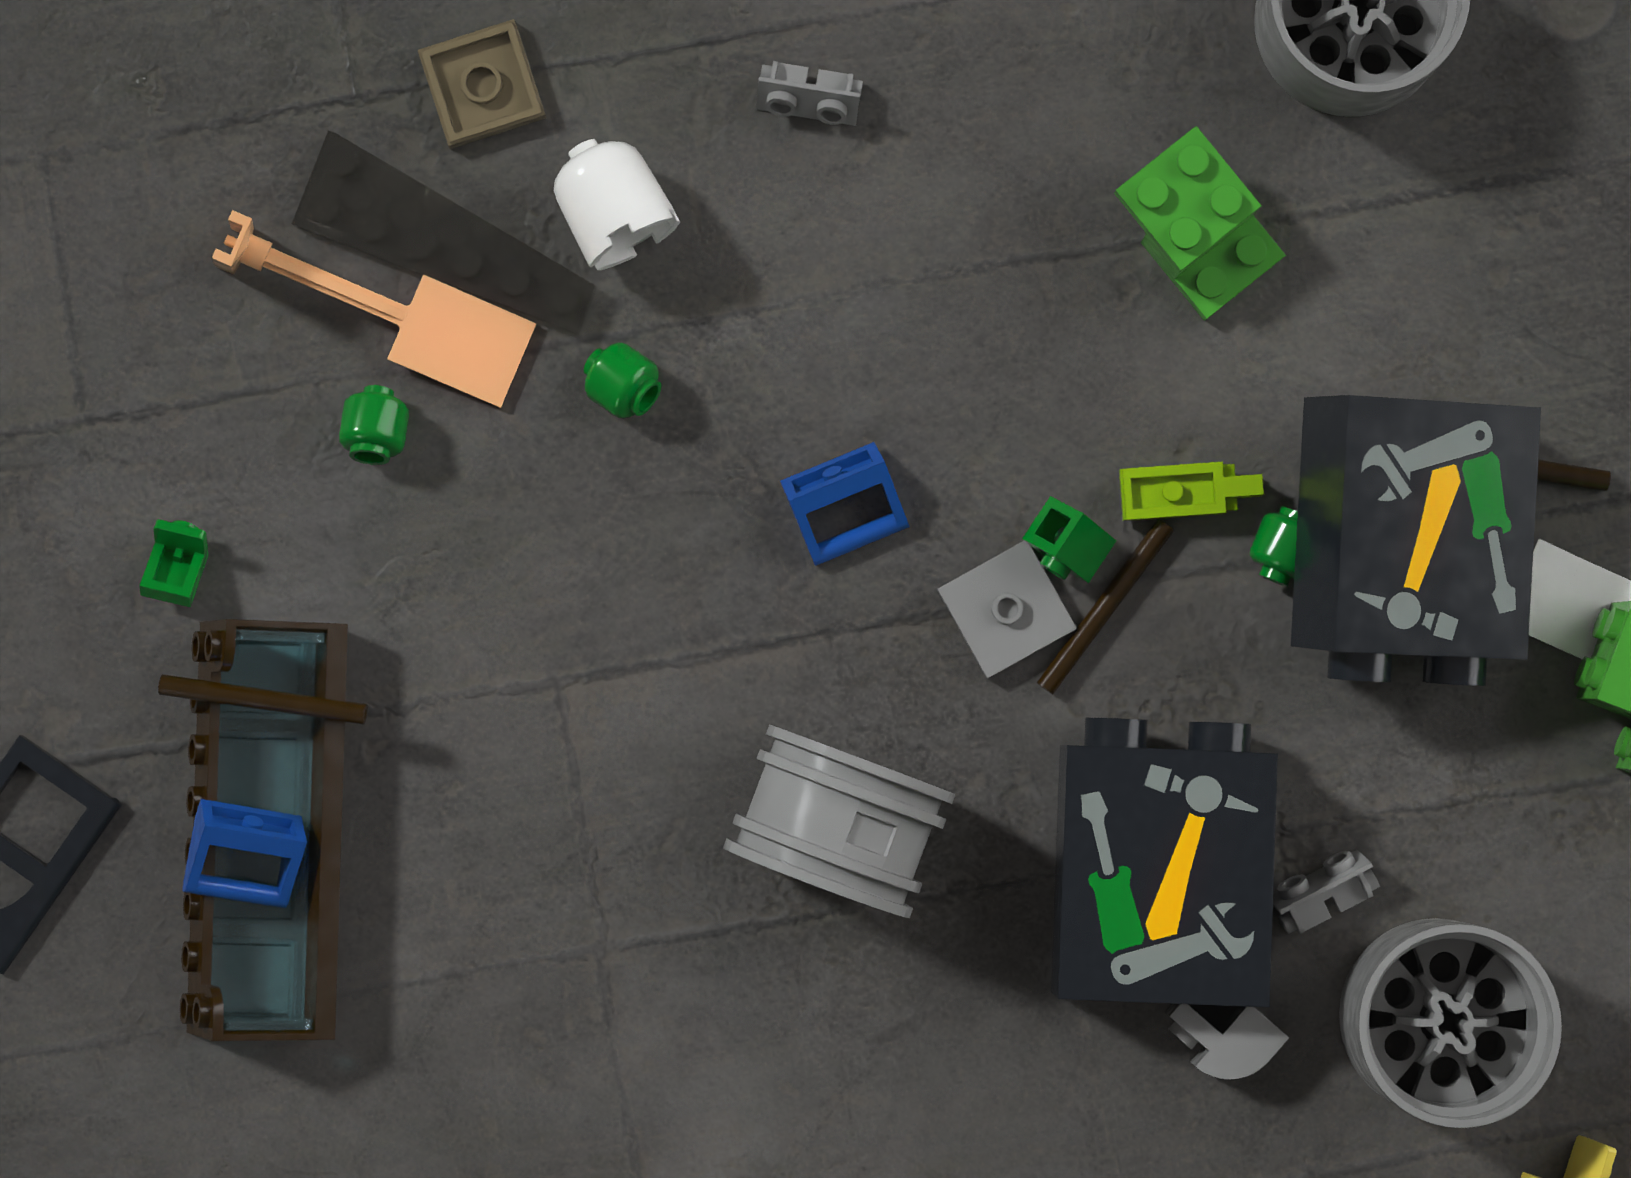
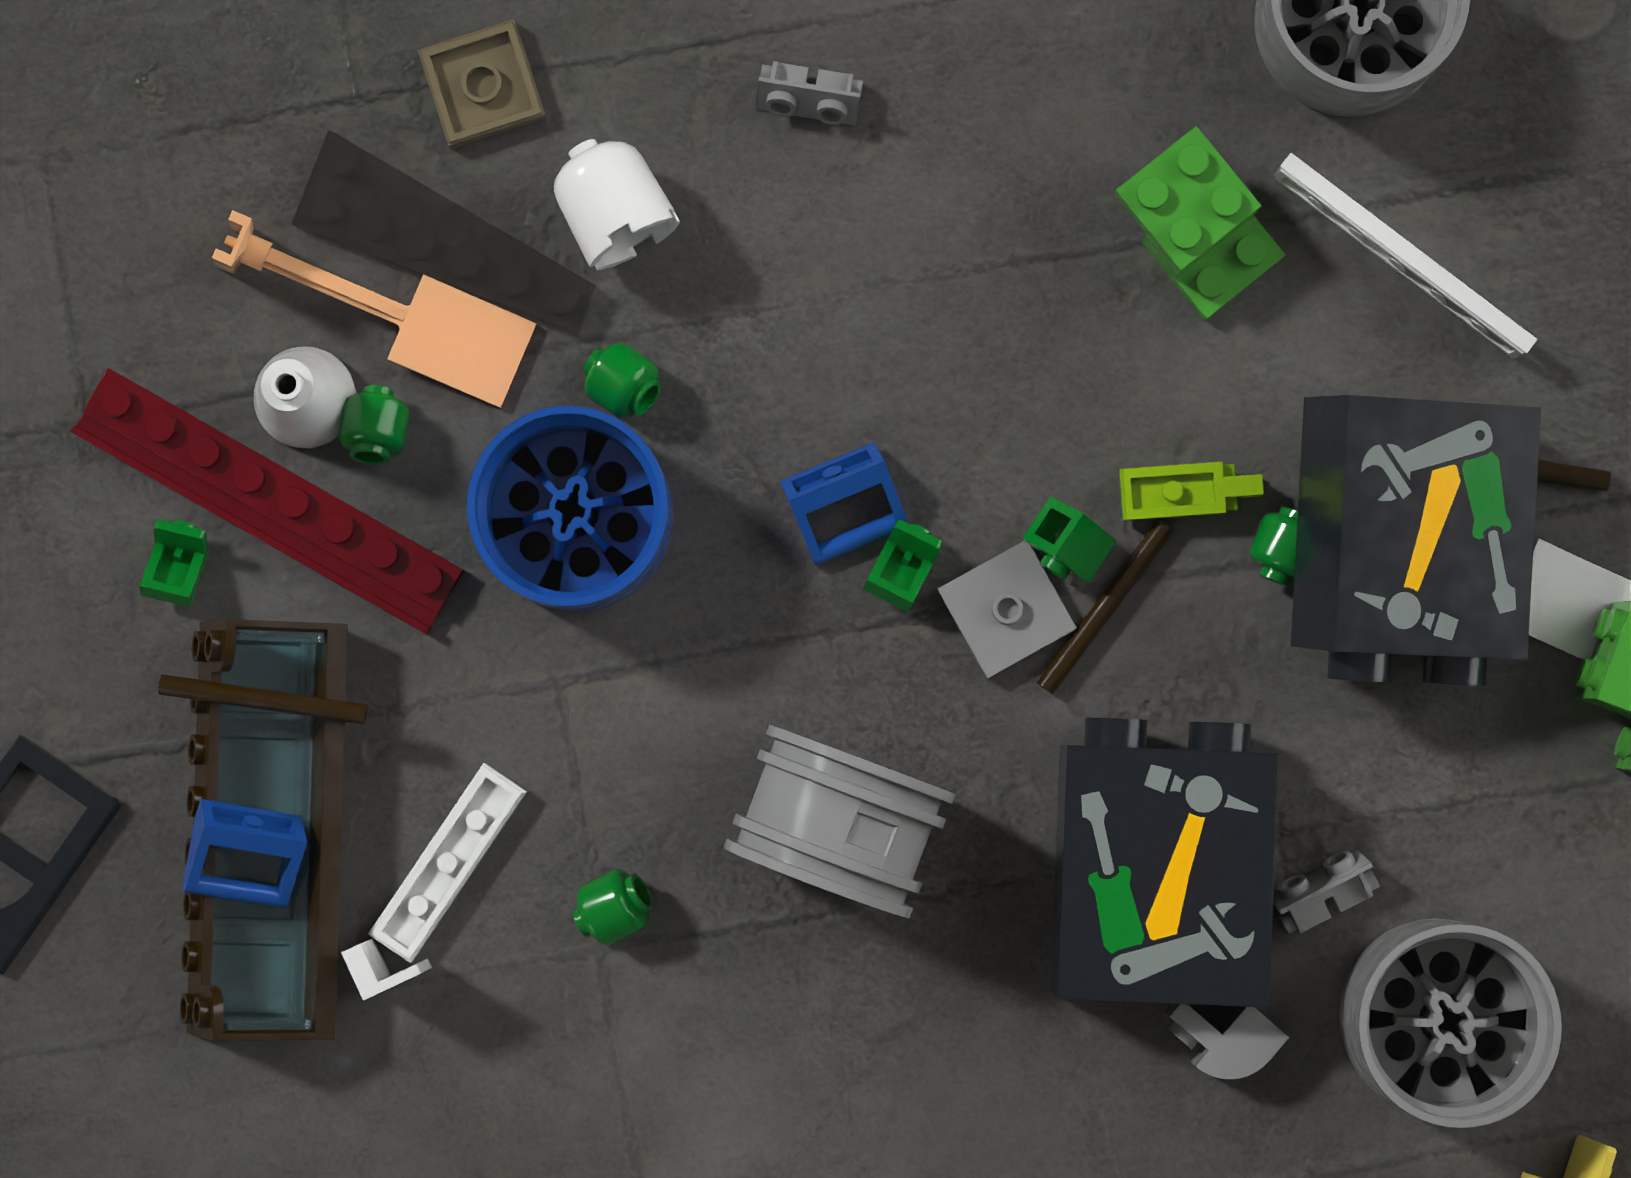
(267, 501): none -> dark red plate
(315, 408): none -> white cone
(371, 972): none -> white panel
(447, 862): none -> white tile
(546, 434): none -> blue wheel
(613, 906): none -> green head
(903, 564): none -> green bracket
(1404, 257): none -> white tile

